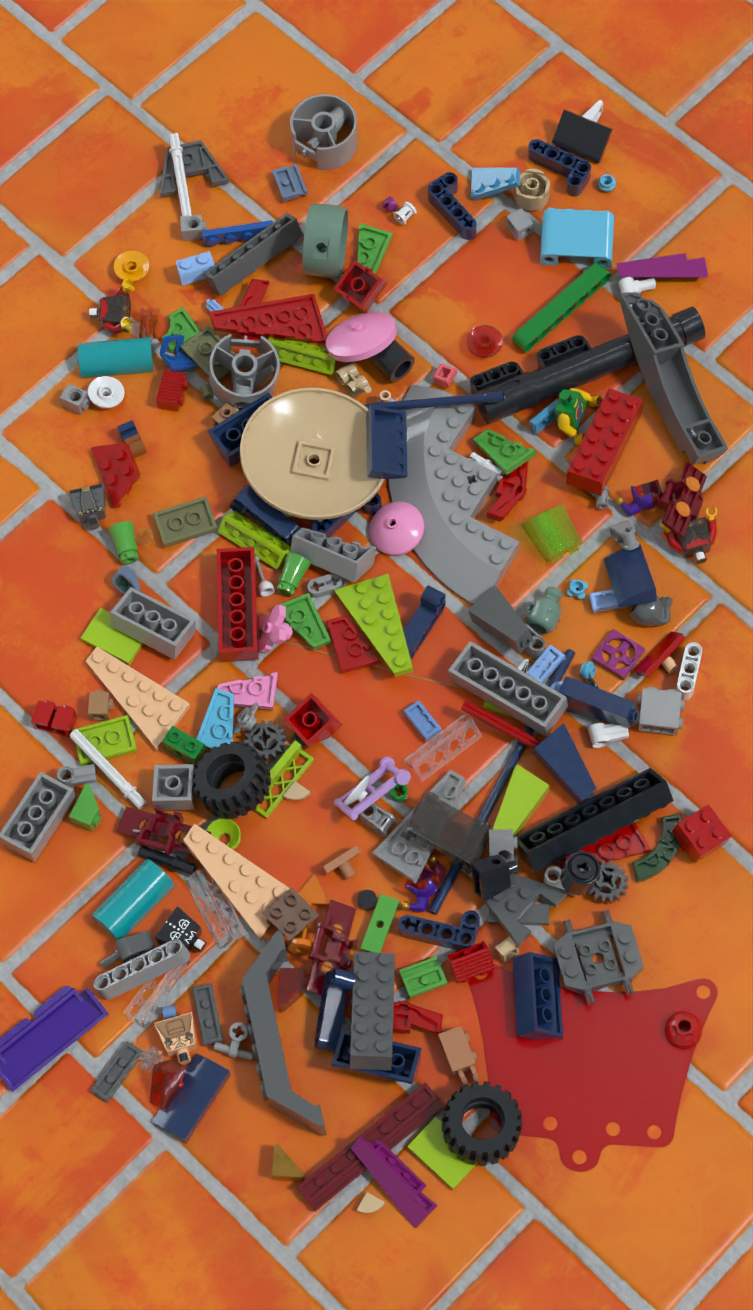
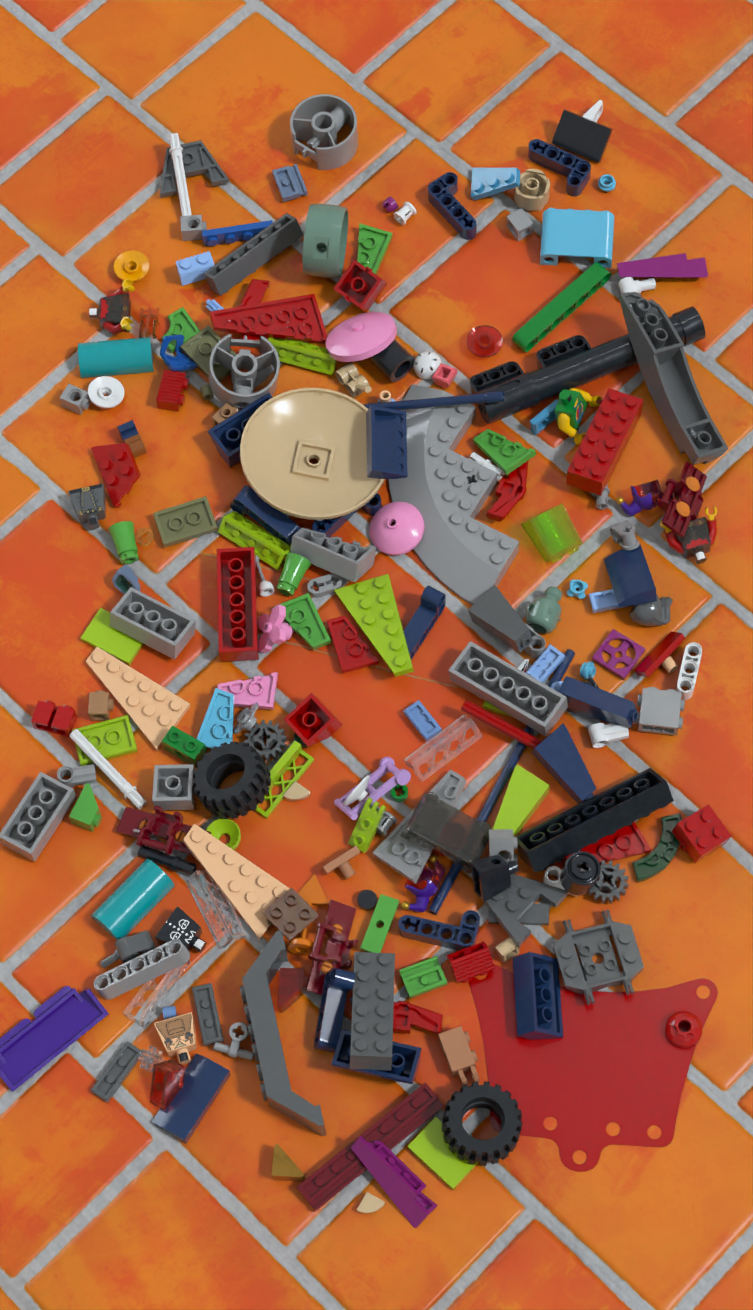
(367, 825): none -> lime hinge
(425, 361): none -> white helmet

